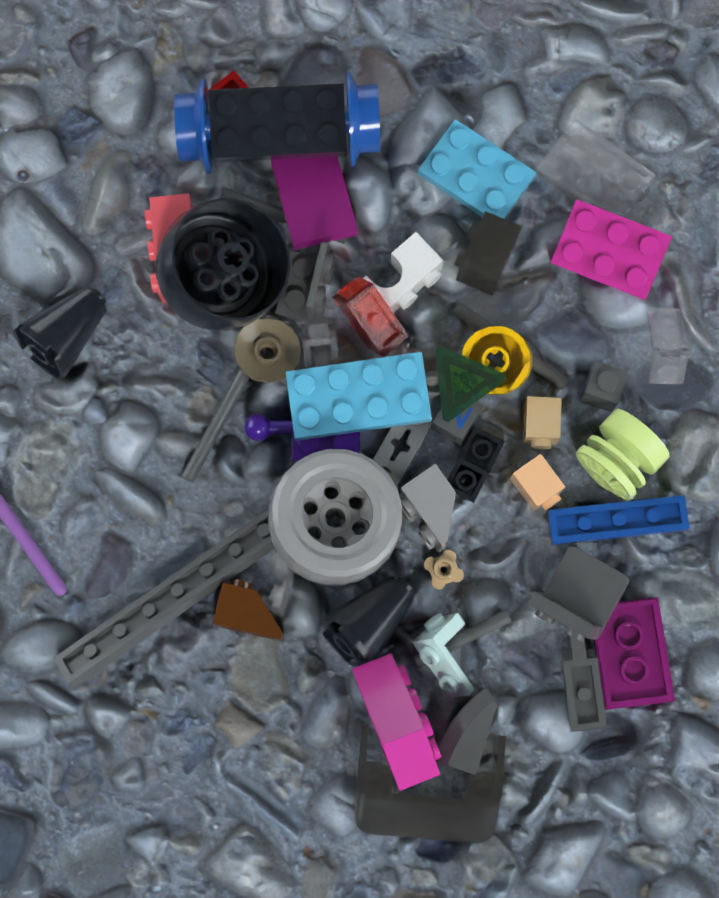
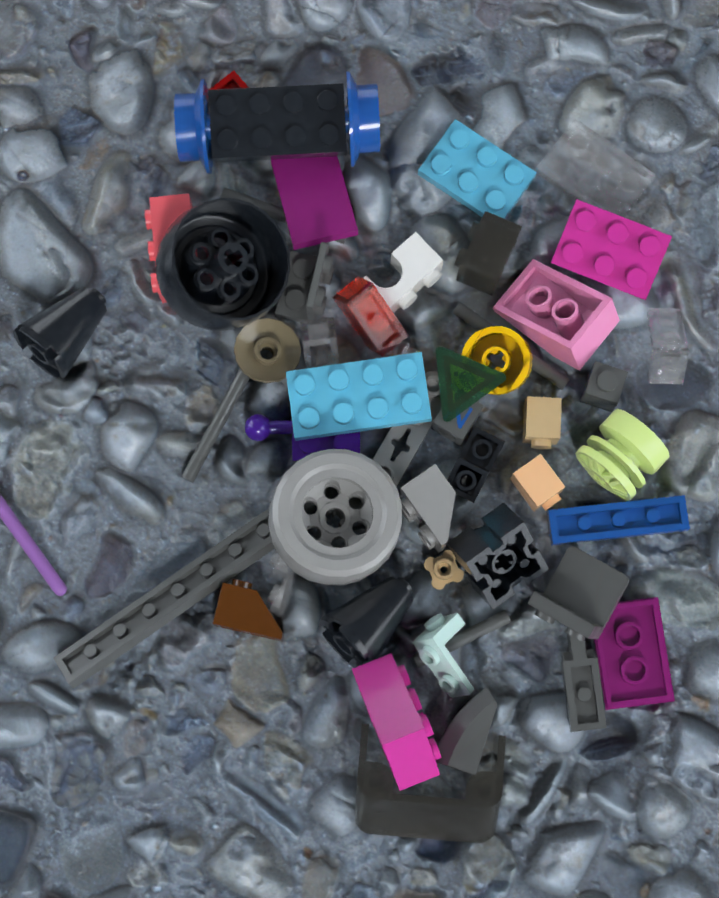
(498, 555): none -> black brick
(558, 313): none -> bright pink slope

